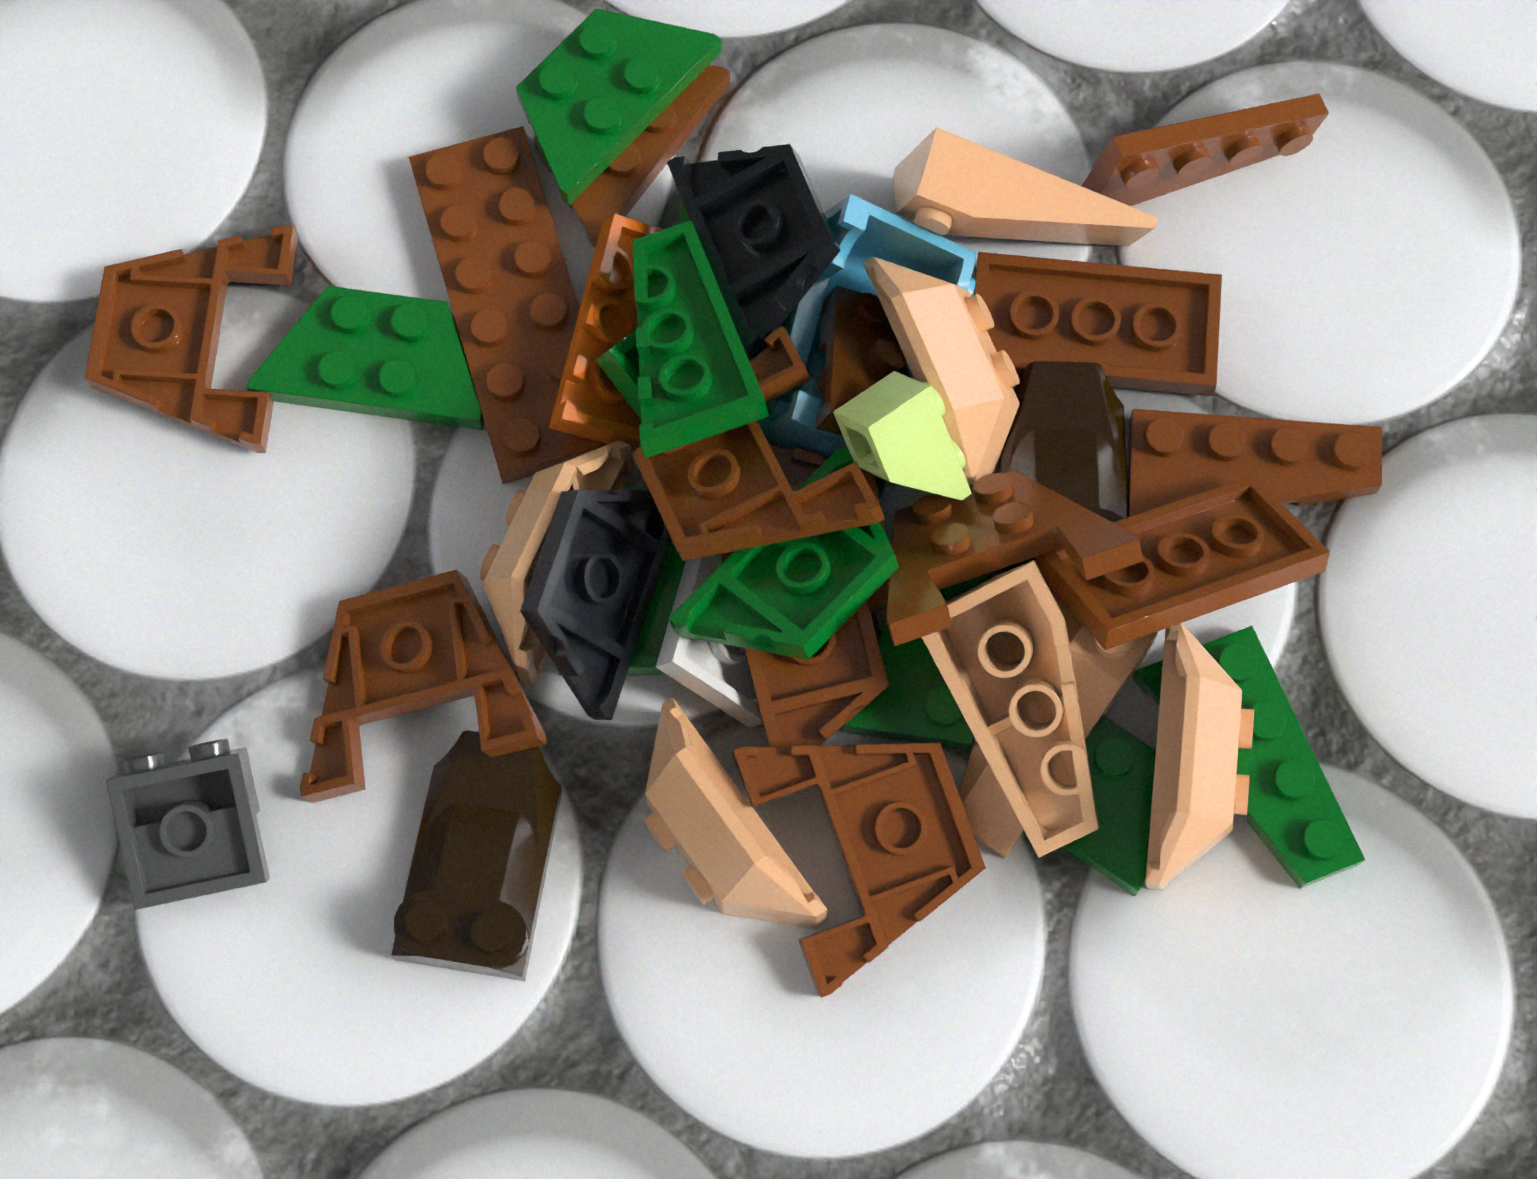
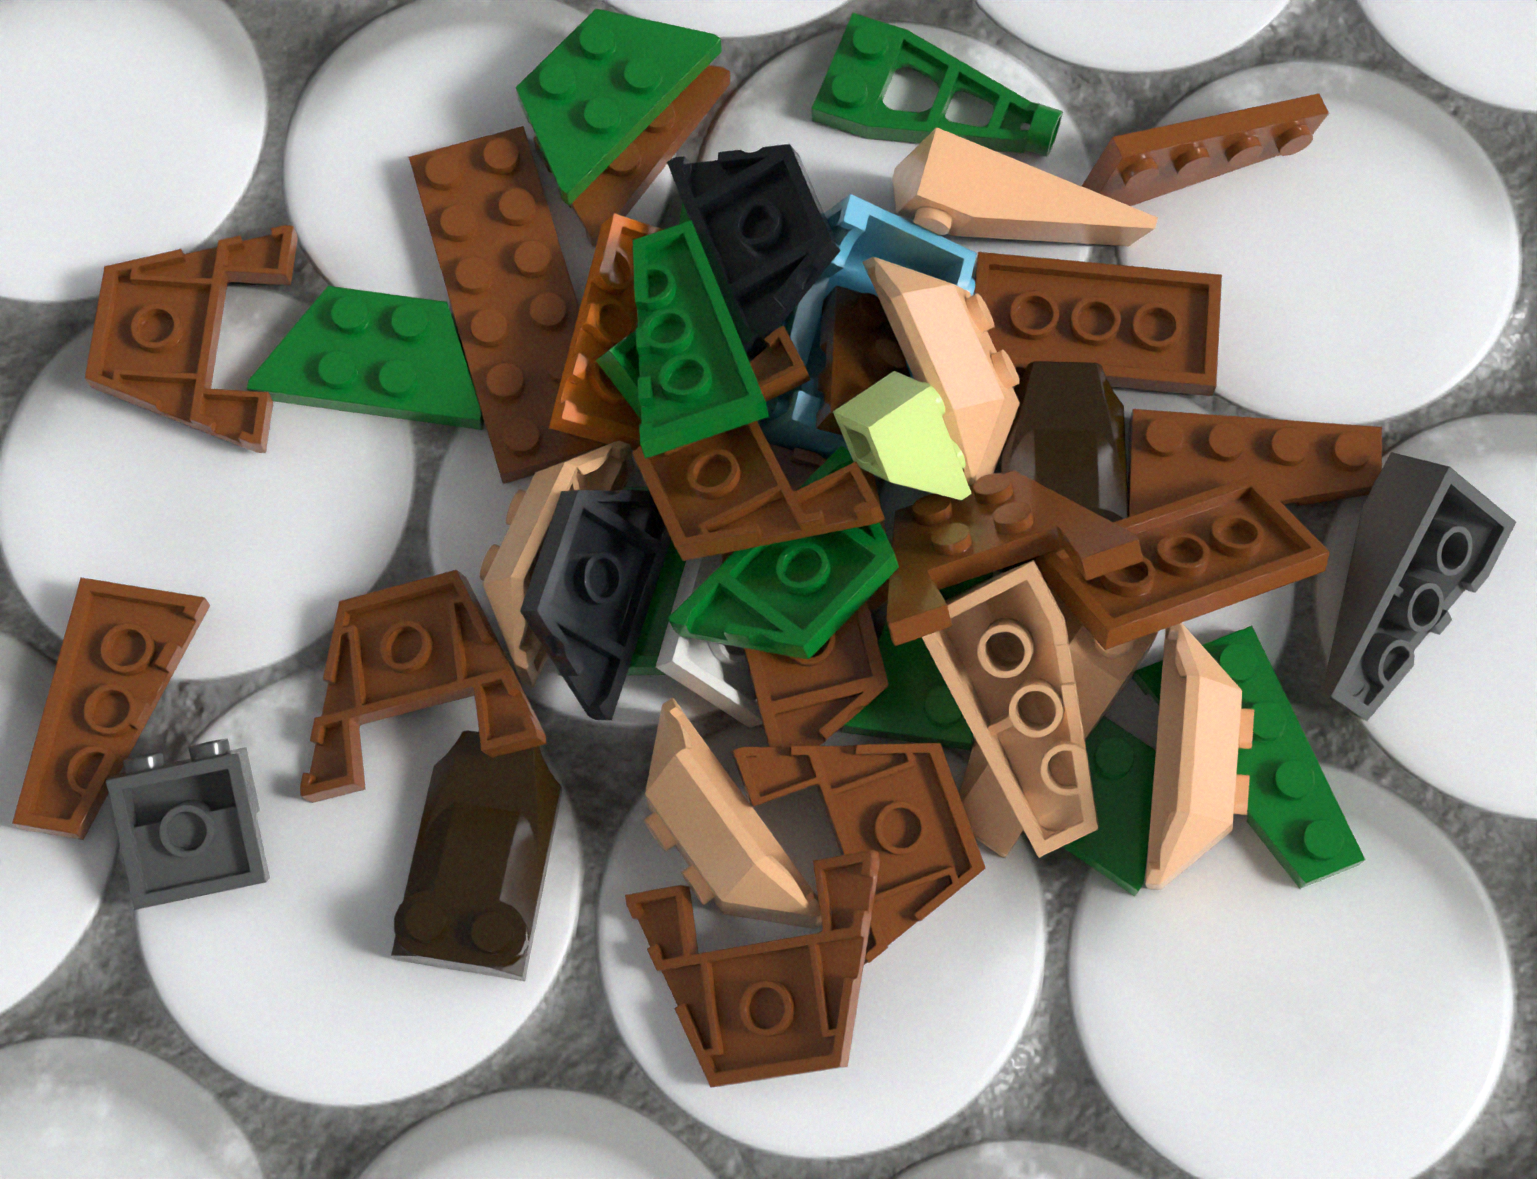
(104, 688): none -> dark orange wing
(774, 1002): none -> dark orange wing
(864, 68): none -> green plate
(1413, 555): none -> dark grey wedge

